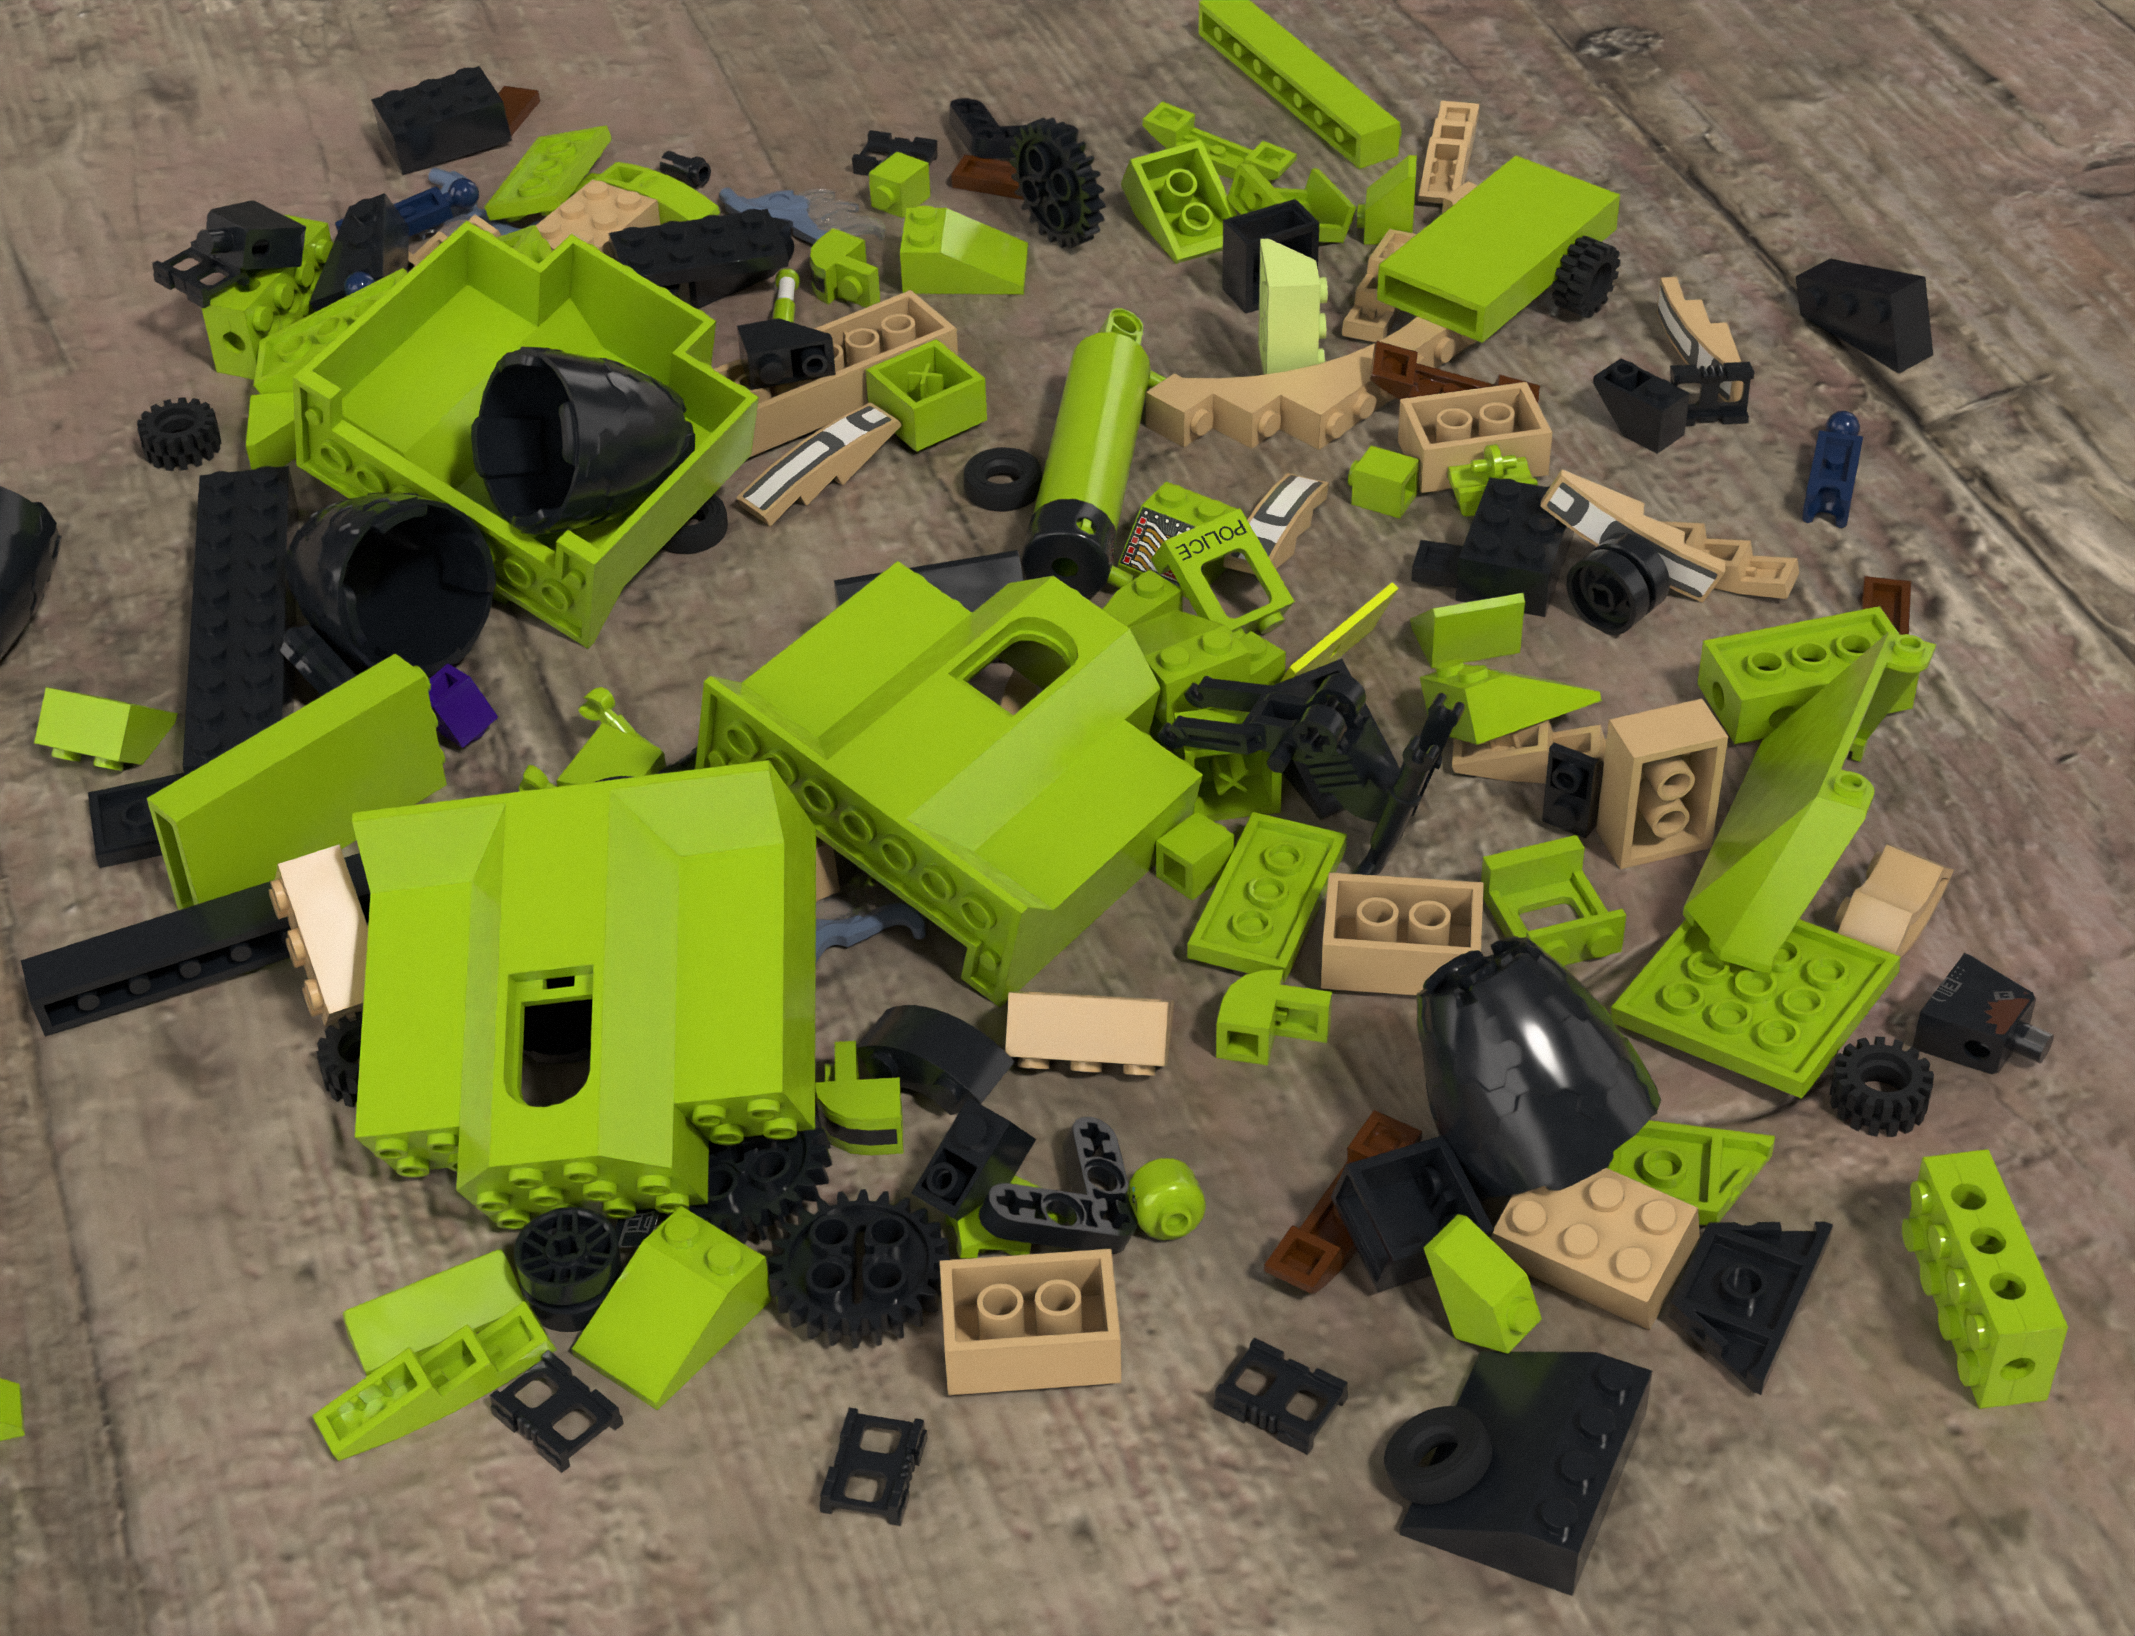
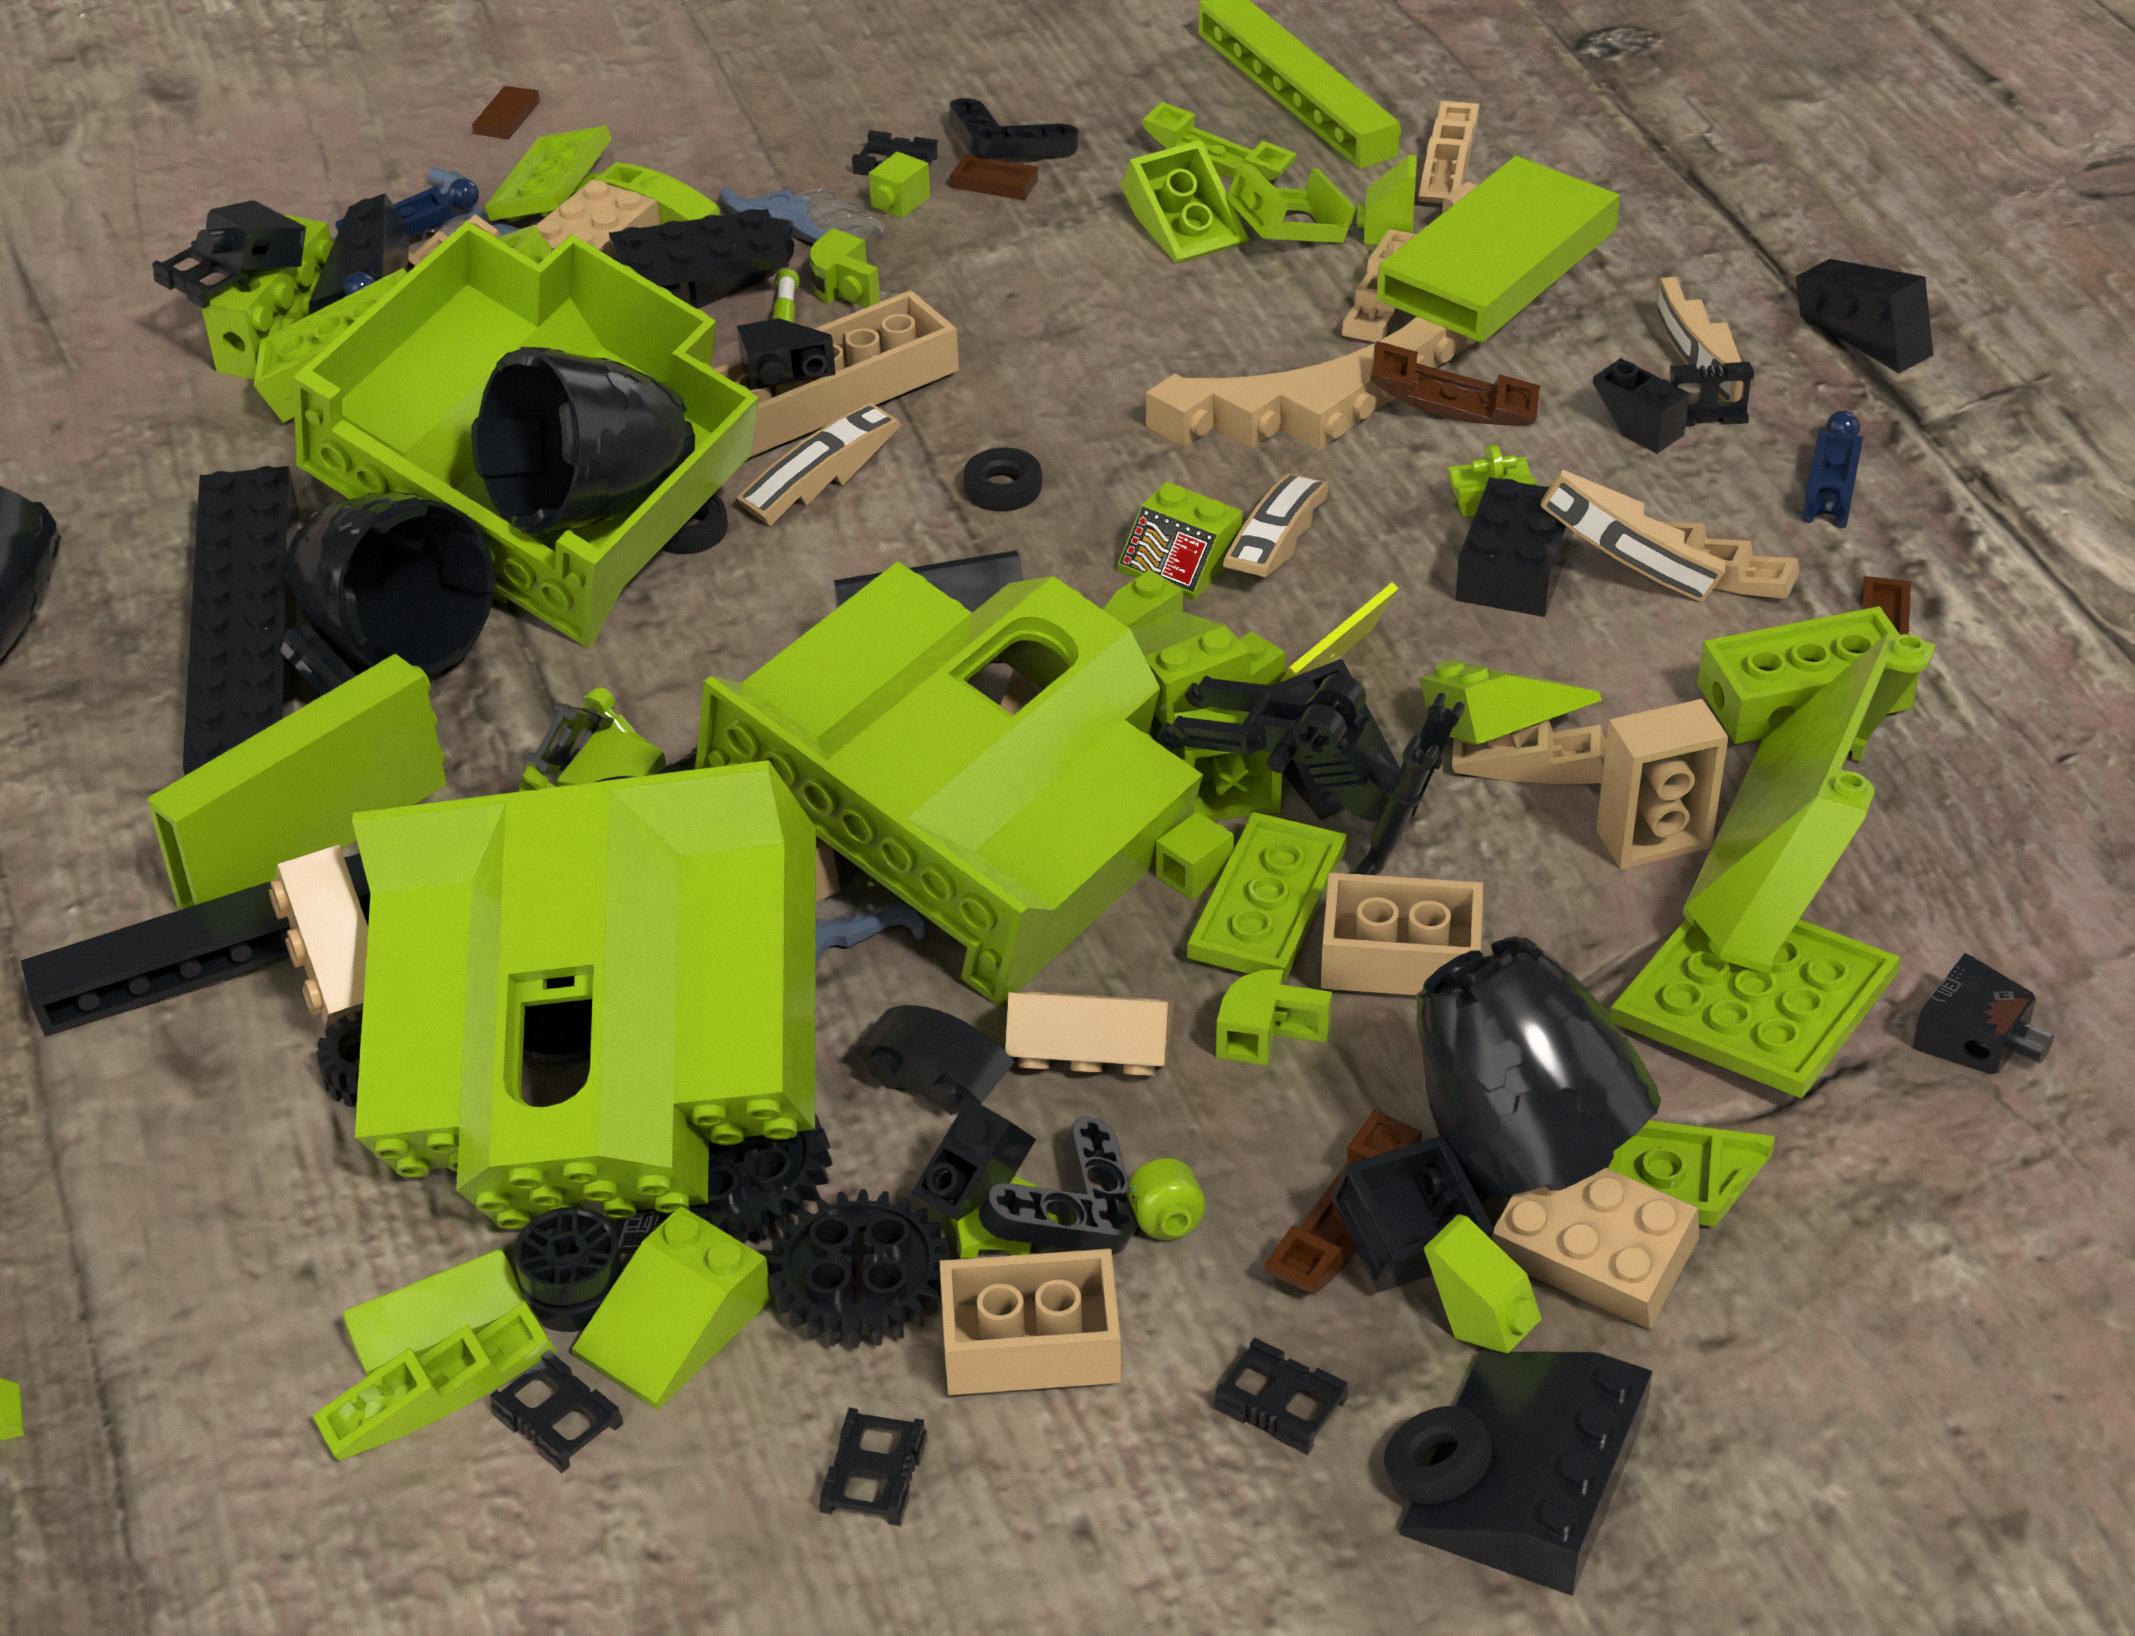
(100, 728): lime slope -> none
(124, 822): black tile -> none
(179, 434): black tyre -> none
(271, 430): lime slope -> none
(441, 119): black brick -> none
(459, 706): dark purple brick -> none
(576, 719): none -> piece
(692, 170): black pin -> none
(857, 1113): lime brick -> none
(928, 393): lime brick -> none
(959, 255): lime slope -> none
(1057, 182): black gear -> none
(1091, 460): lime piece -> none
(1212, 541): lime window -> none
(1283, 223): black piece -> none
(1289, 309): yellowish green slope -> none
(1384, 481): lime brick -> none
(1436, 563): black plate -> none
(1459, 424): tan brick -> none
(1471, 630): lime slope -> none
(1547, 877): lime window -> none
(1572, 790): black slope -> none
(1586, 276): black tyre -> none
(1618, 583): black wheel -> none
(1747, 1292): black wing -> none
(1876, 1107): black tyre -> none
(1894, 900): tan brick -> none
(1984, 1279): lime brick -> none

